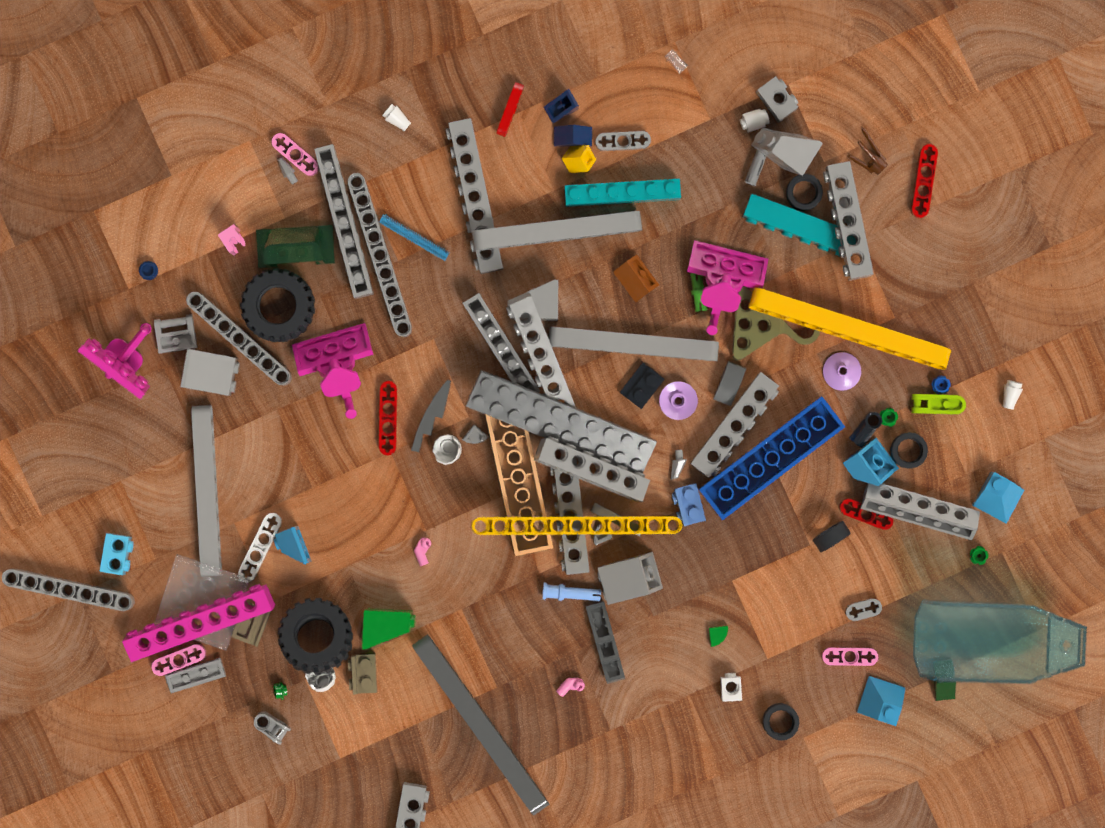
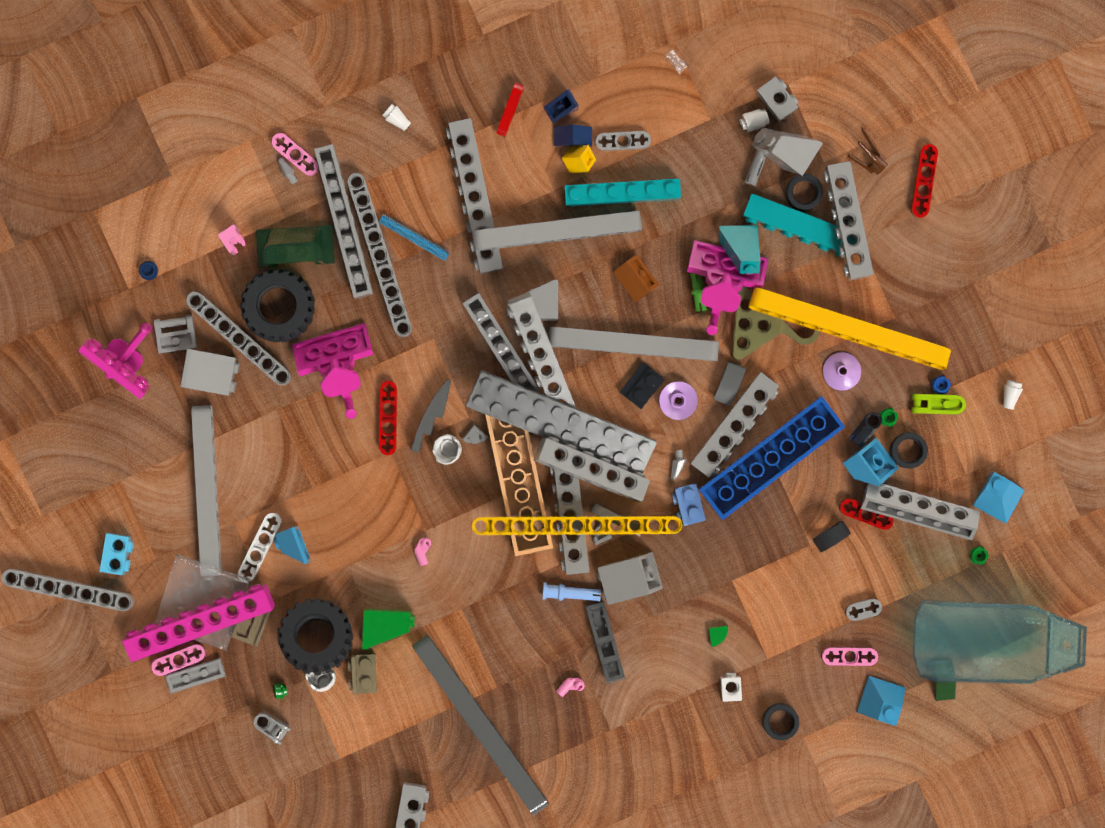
(742, 247): none -> teal slope

